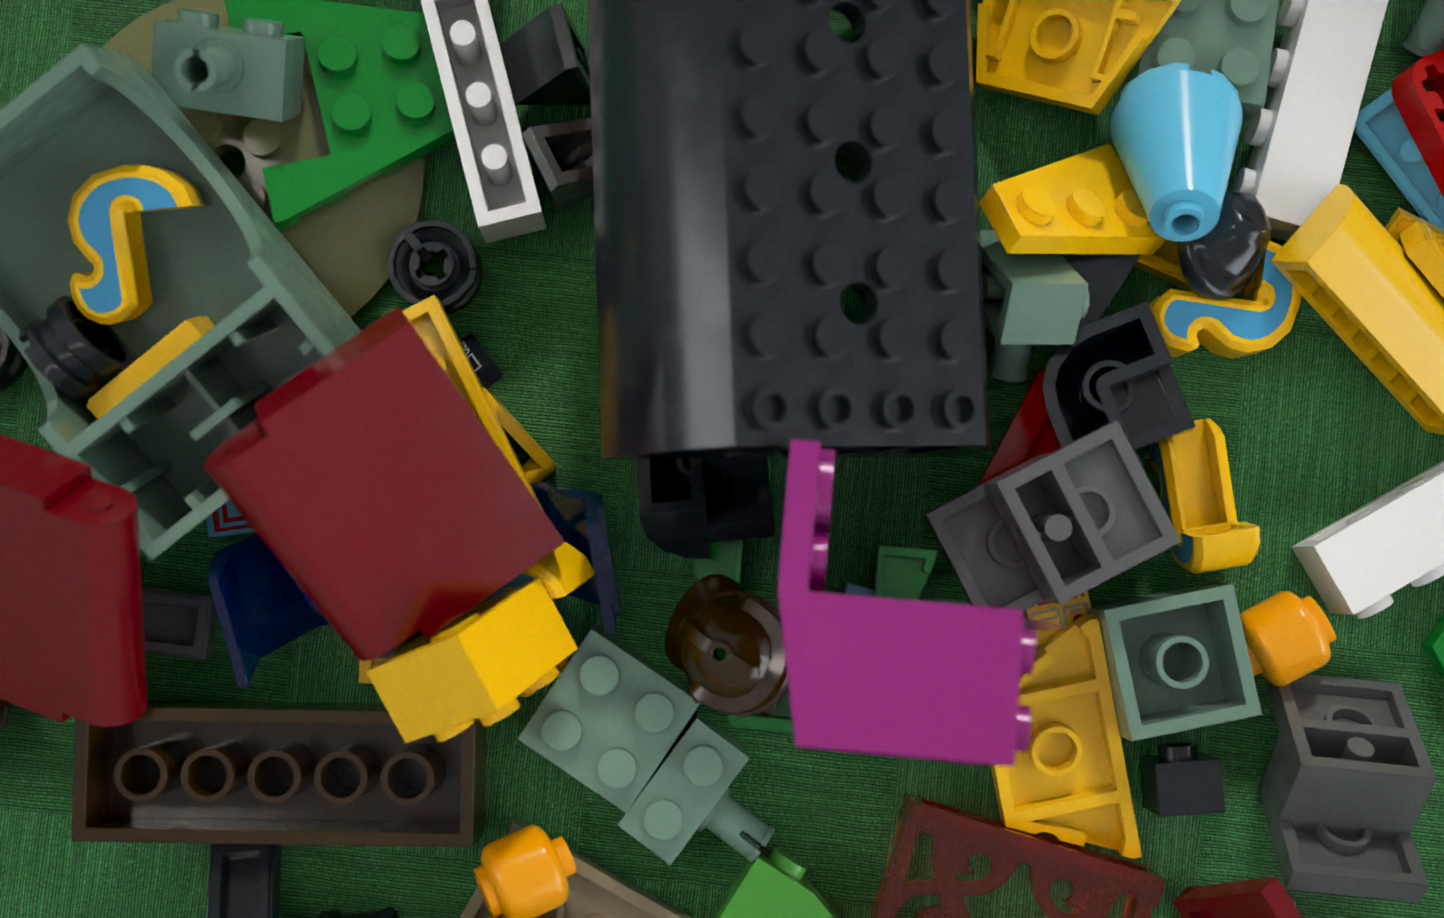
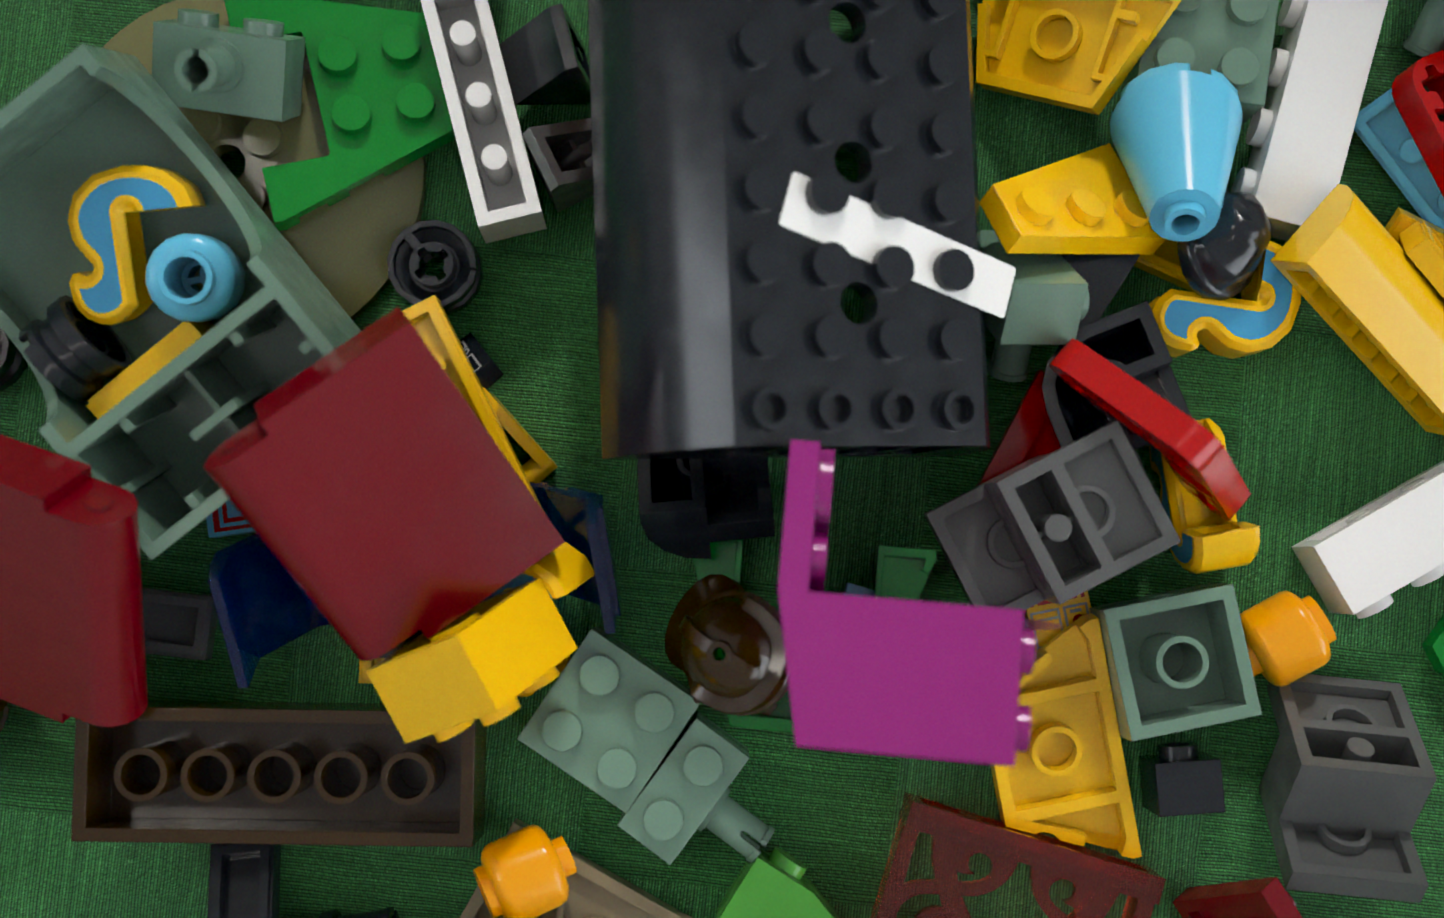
(173, 283): none -> medium azure head
(866, 233): none -> white sticker
(1185, 444): none -> red beam

